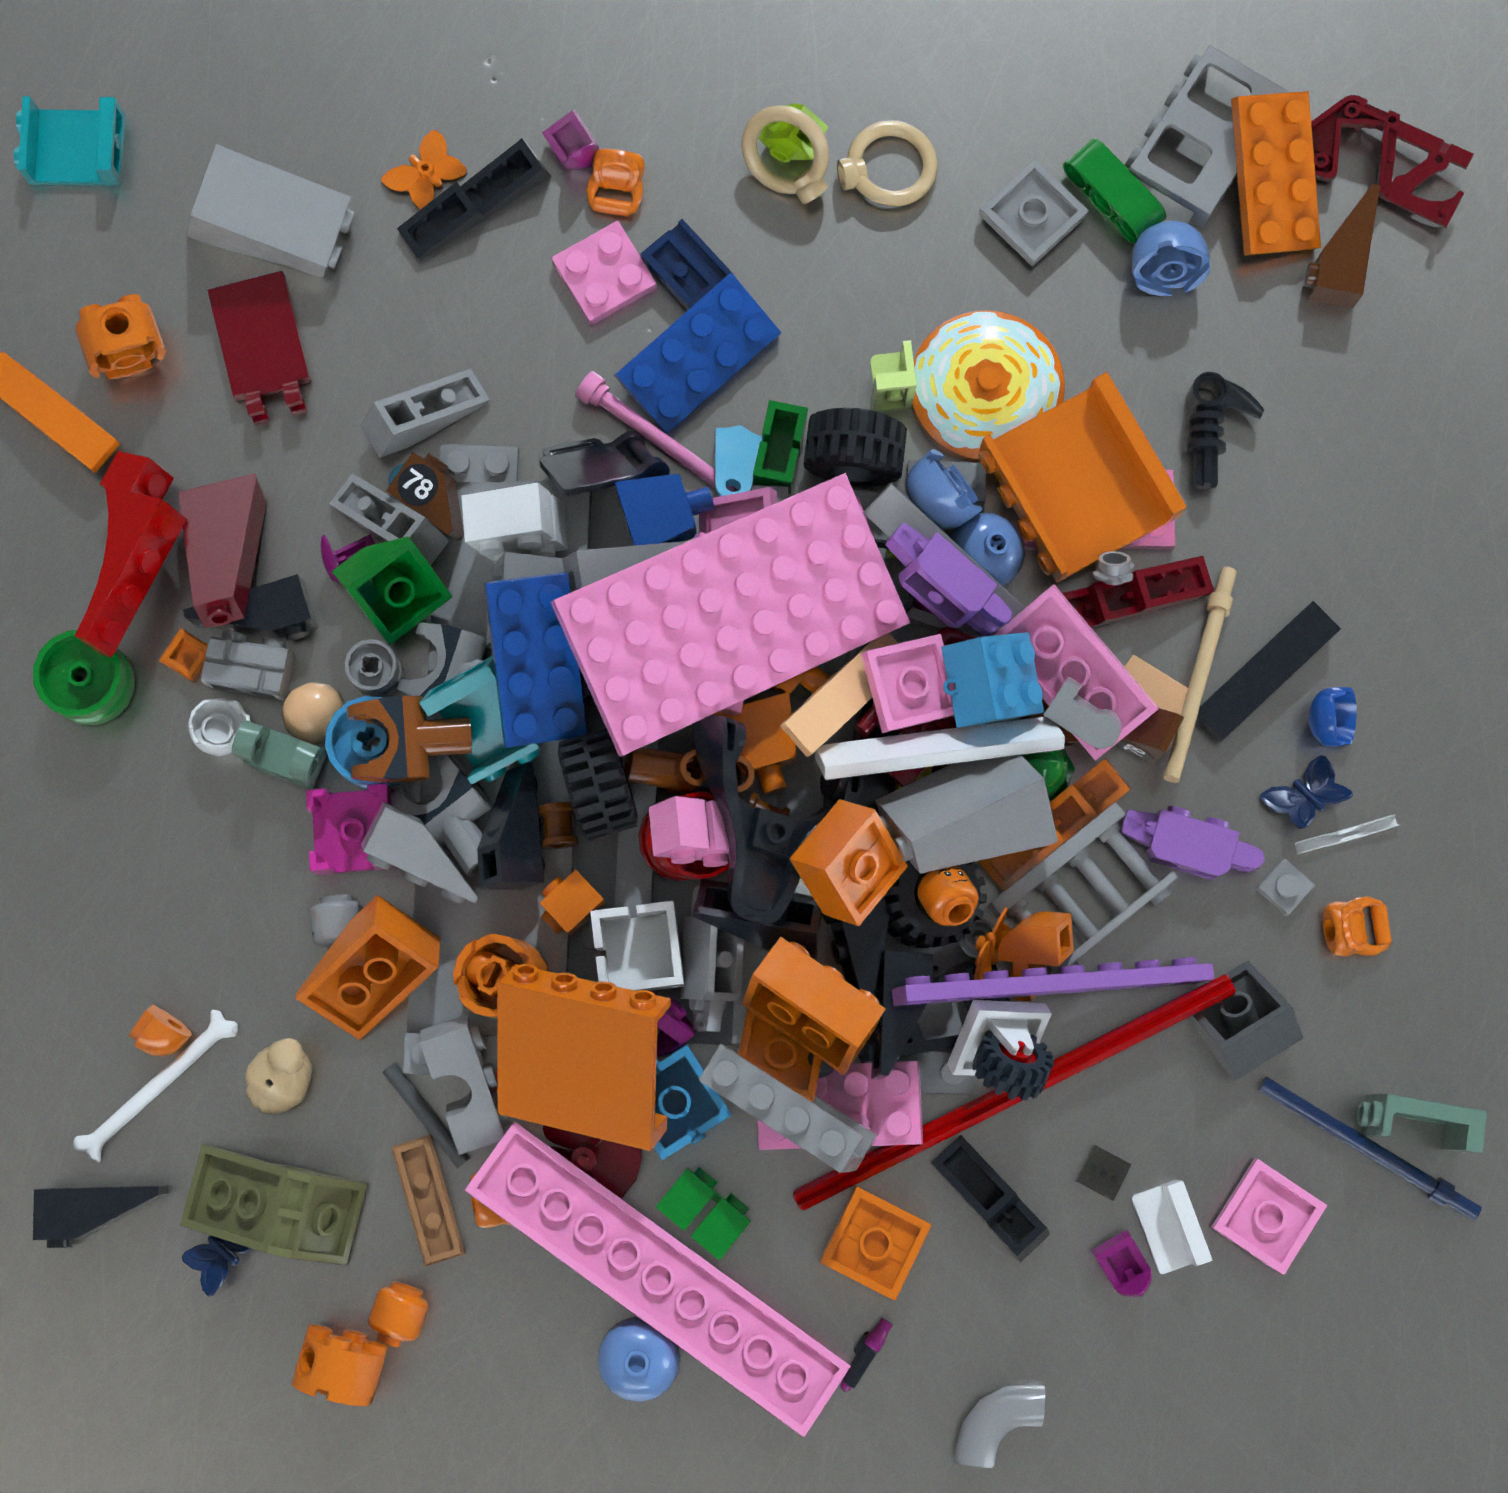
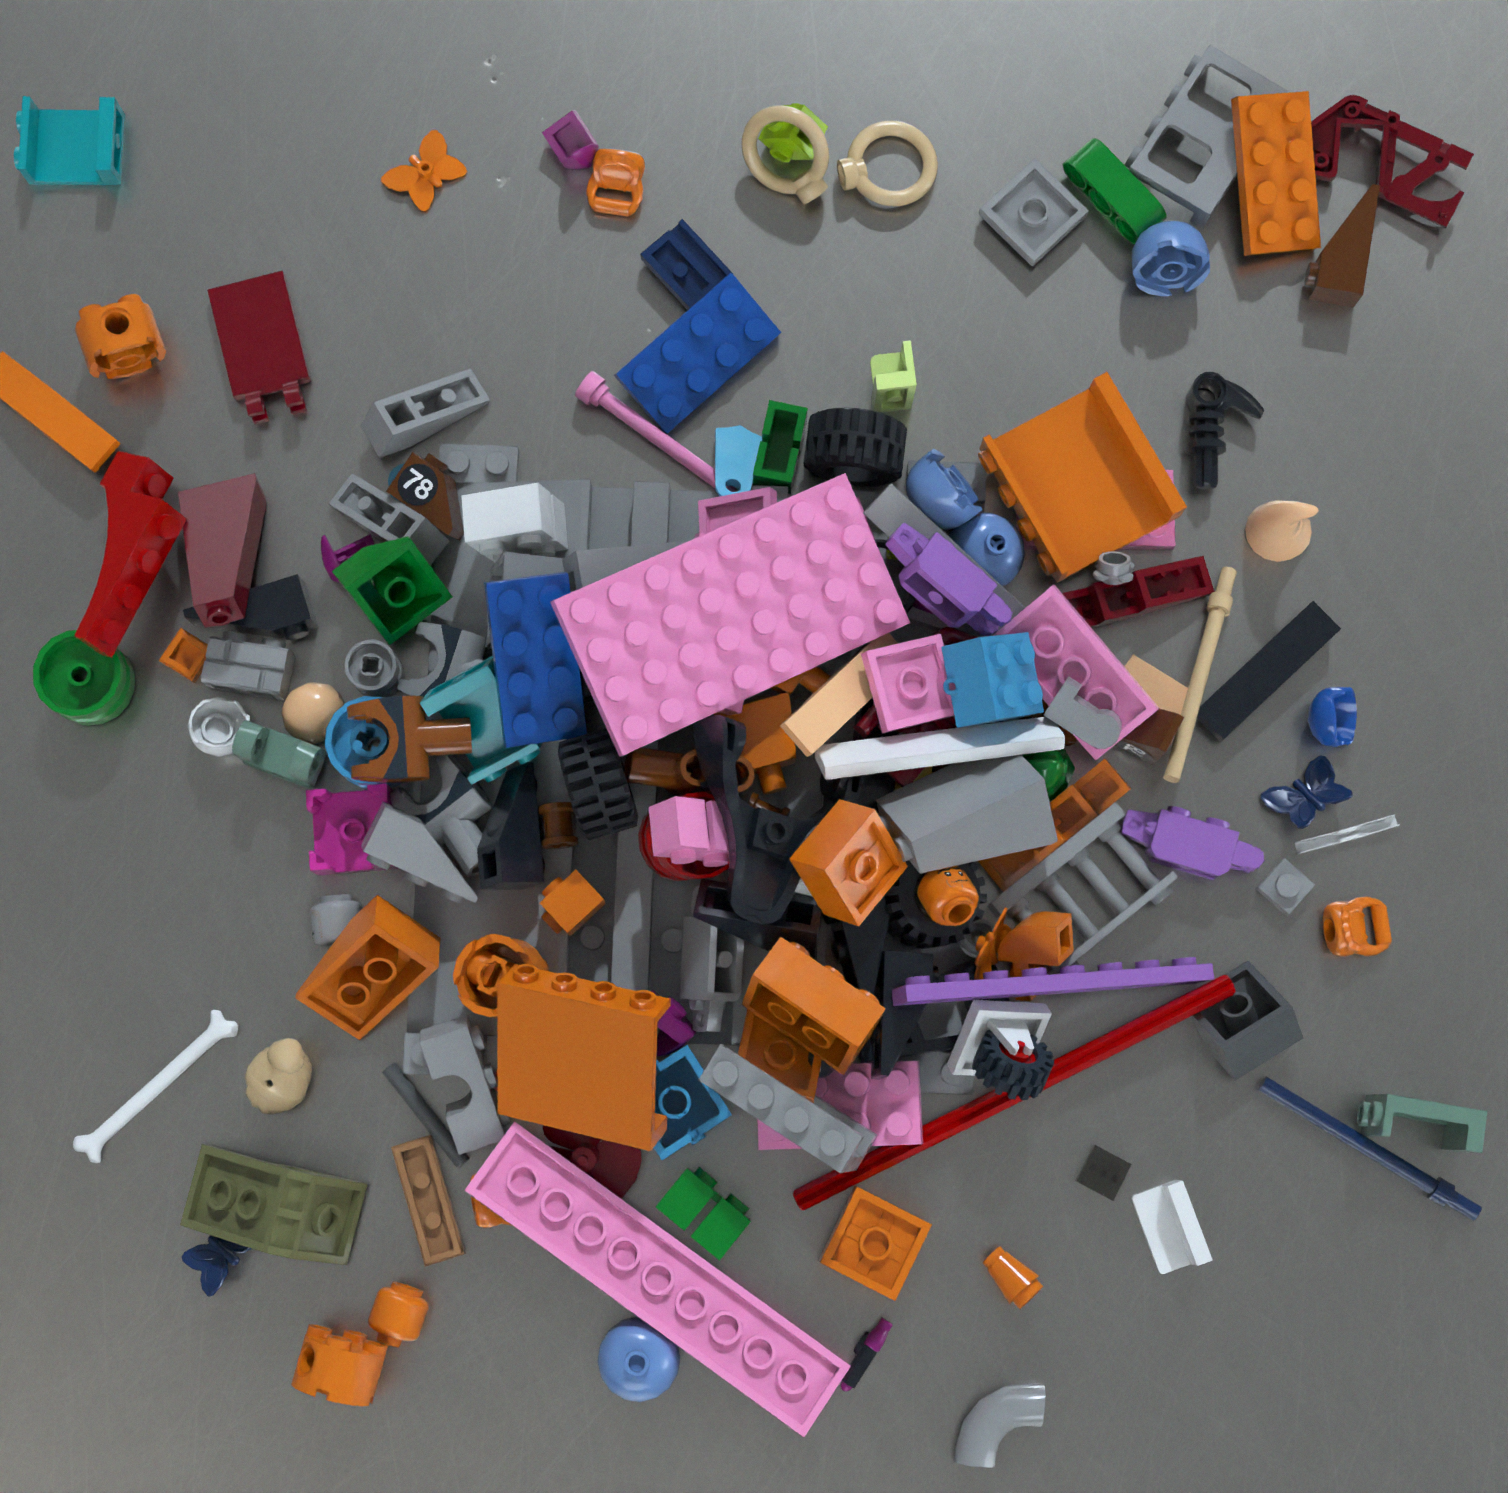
(79, 1212): black slope -> none
(159, 1032): orange piece -> none
(268, 213): light grey slope -> none
(474, 201): black slope -> none
(592, 465): black piece -> none
(604, 273): bright pink plate -> none
(639, 950): white piece -> none
(660, 508): blue torso -> none
(983, 379): dish -> none
(991, 1198): black slope -> none
(1012, 1277): none -> orange cone
(1124, 1265): magenta plate -> none
(1269, 1216): bright pink plate -> none
(1280, 529): none -> light nougat hat

